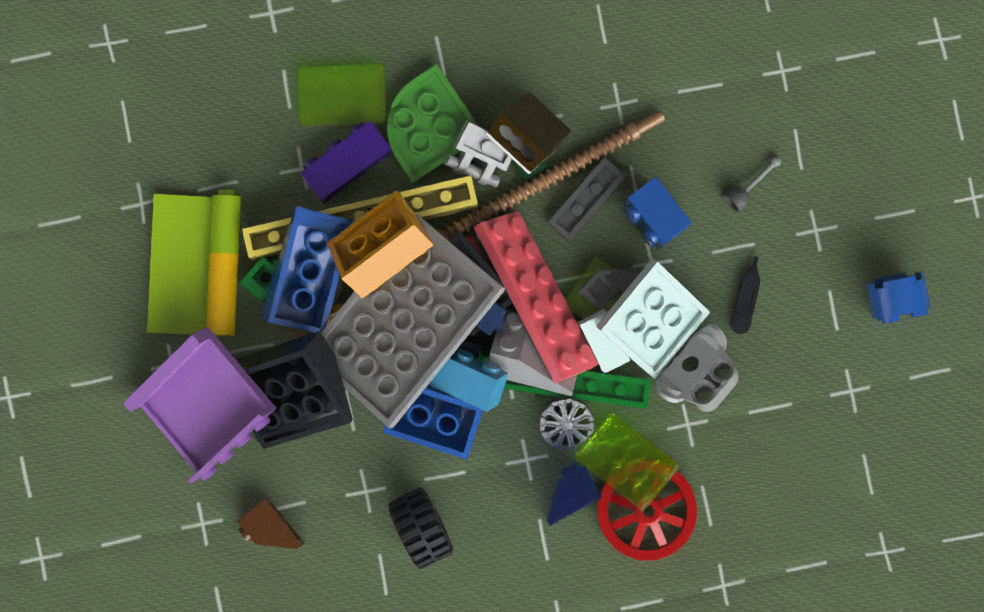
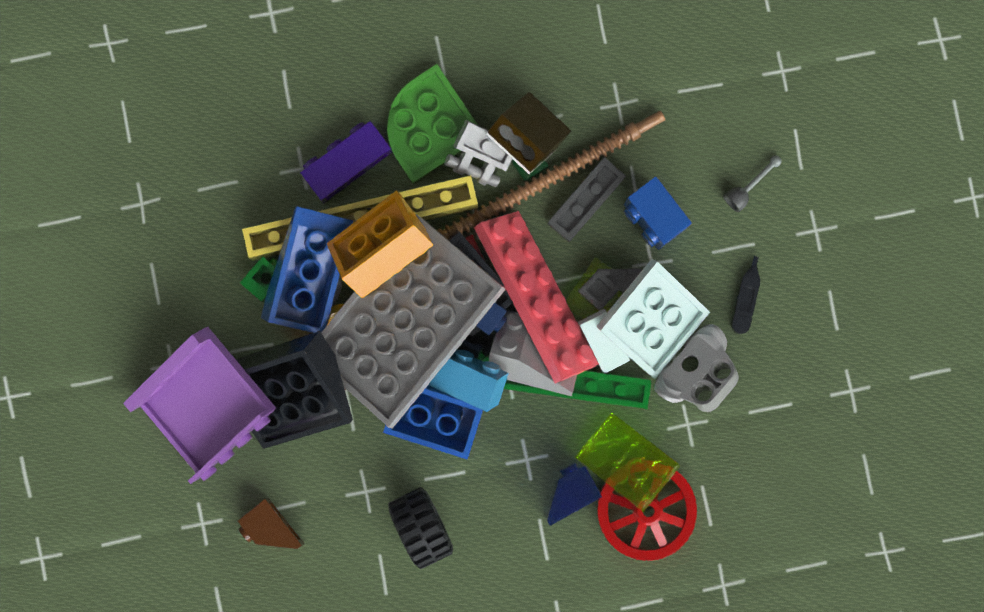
(194, 263): lime door -> none
(341, 94): clear neon green plate -> none
(566, 423): flat silver wheel -> none
(898, 296): blue brick -> none

